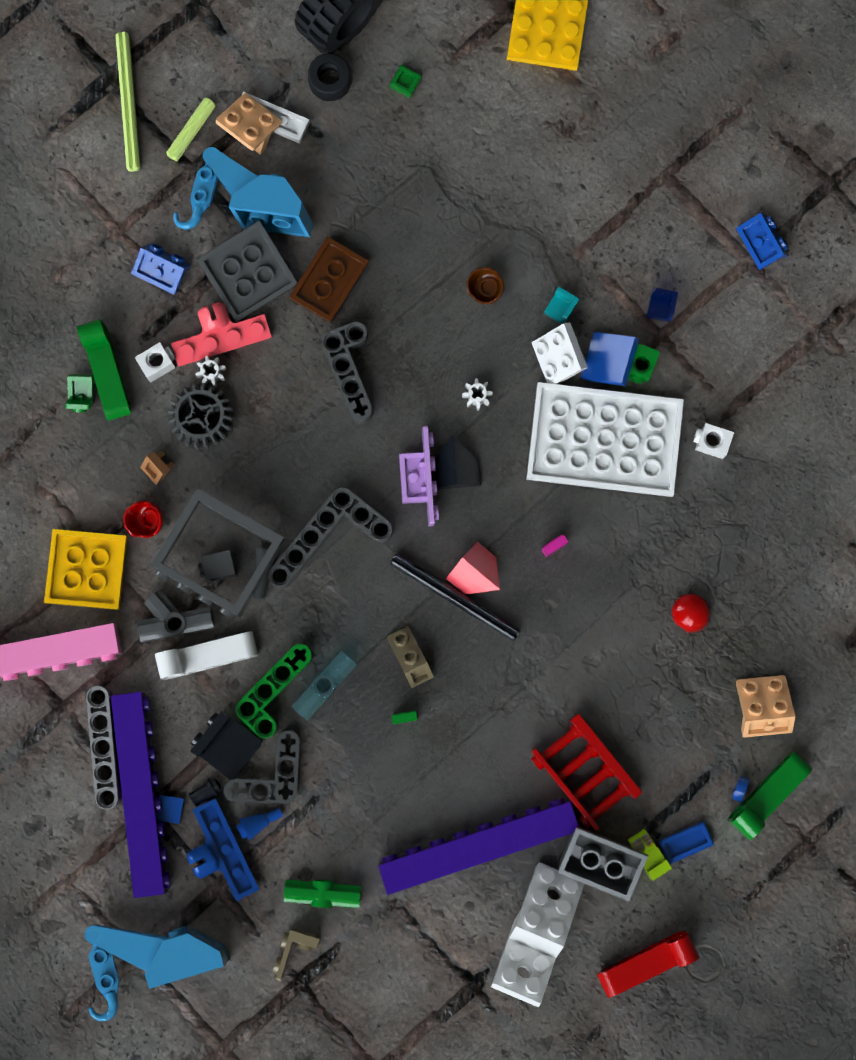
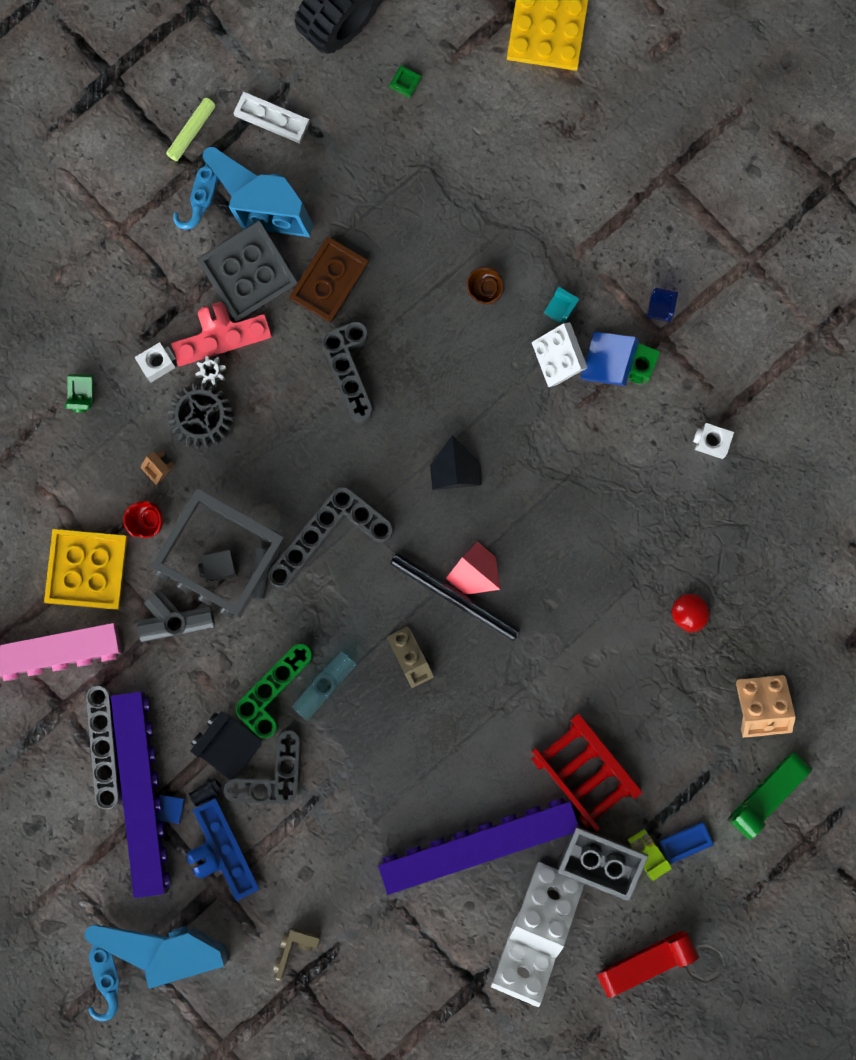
(105, 369): green beam -> none
(127, 101): yellowish green axle -> none
(160, 267): bracket -> none
(205, 656): white beam -> none
(249, 123): light nougat bracket -> none
(252, 825): blue cone -> none
(322, 893): green piece -> none
(333, 91): black tyre -> none
(404, 717): green tile -> none
(416, 477): lavender bracket -> none
(477, 401): white gear -> none
(554, 545): dark pink tile -> none
(605, 439): white plate -> none
(740, 789): blue tile -> none
(762, 240): blue bracket -> none

